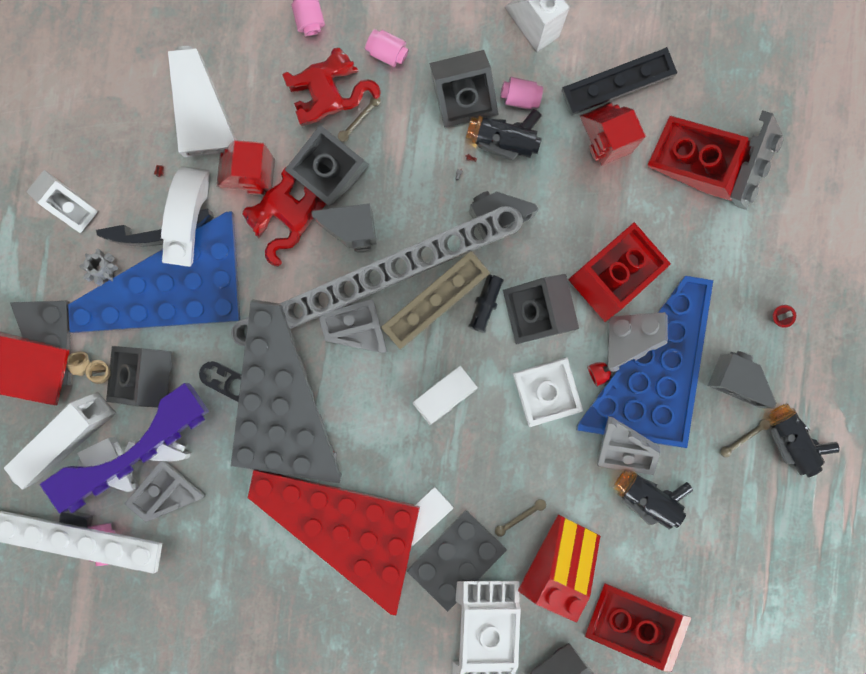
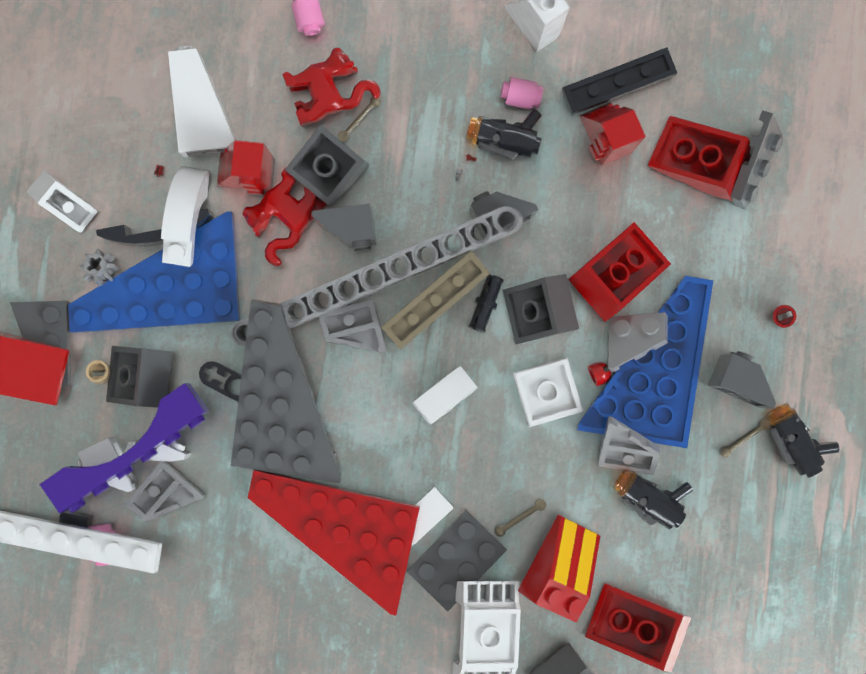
(59, 439): white slope -> none
(77, 363): tan hinge -> none
(386, 47): bright pink brick -> none
(464, 88): dark grey slope -> none

